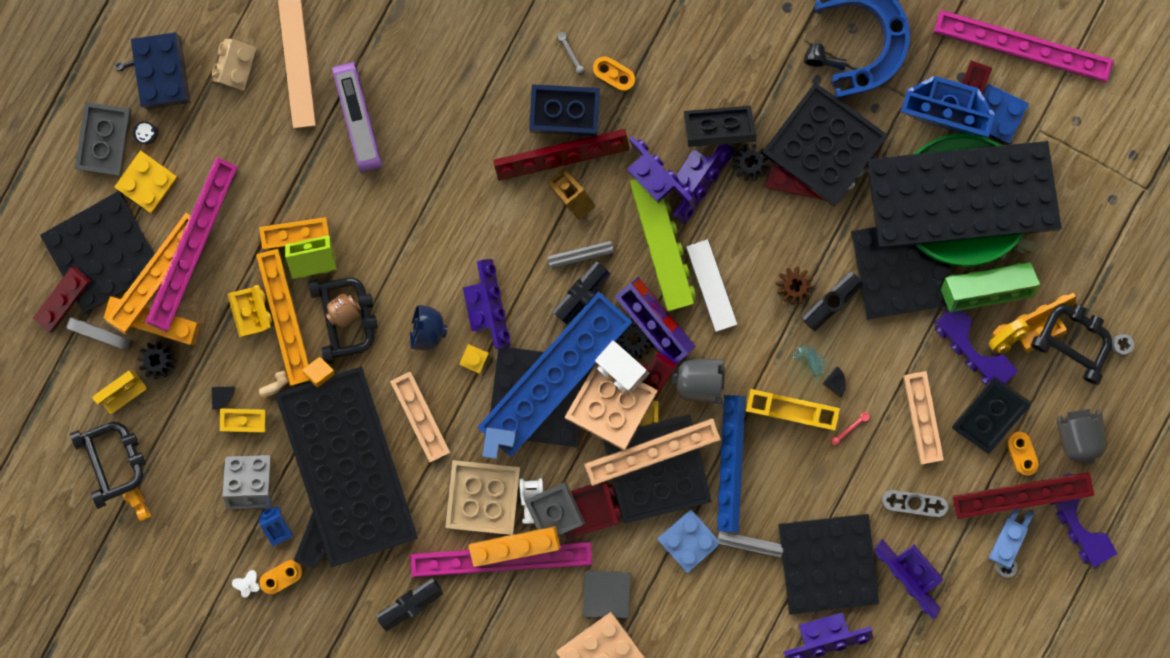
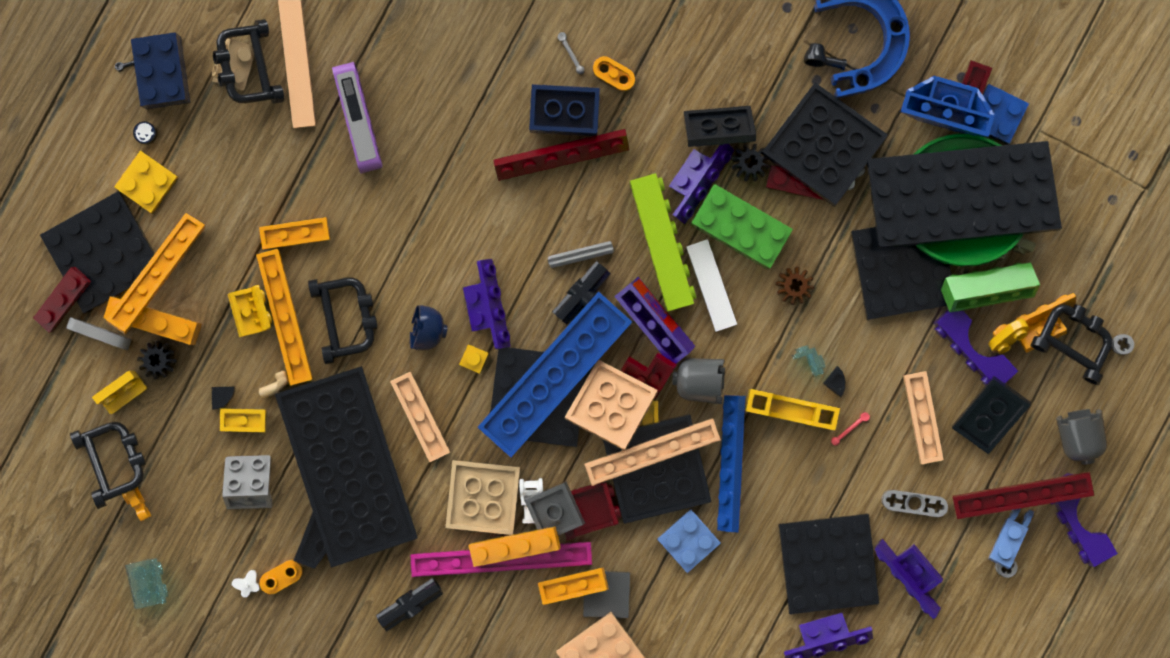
(103, 139): dark grey plate -> none
(146, 583): none -> clear light blue bracket
(191, 244): dark pink tile -> none
(227, 78): none -> black bar
(274, 526): blue bracket -> none
(310, 257): lime brick -> none
(318, 372): light orange tile -> none
(343, 310): medium nougat head -> none
(495, 438): medium blue piece -> none
(571, 194): pearl gold slope -> none
(573, 586): none -> light orange plate
(622, 367): white brick -> none
(640, 346): black gear -> none
(653, 177): dark purple bracket -> none
(741, 227): none -> bright green brick
(750, 544): light grey axle -> none
(843, 291): black piece -> none
(1023, 46): dark pink tile -> none
(1023, 453): light orange plate -> none

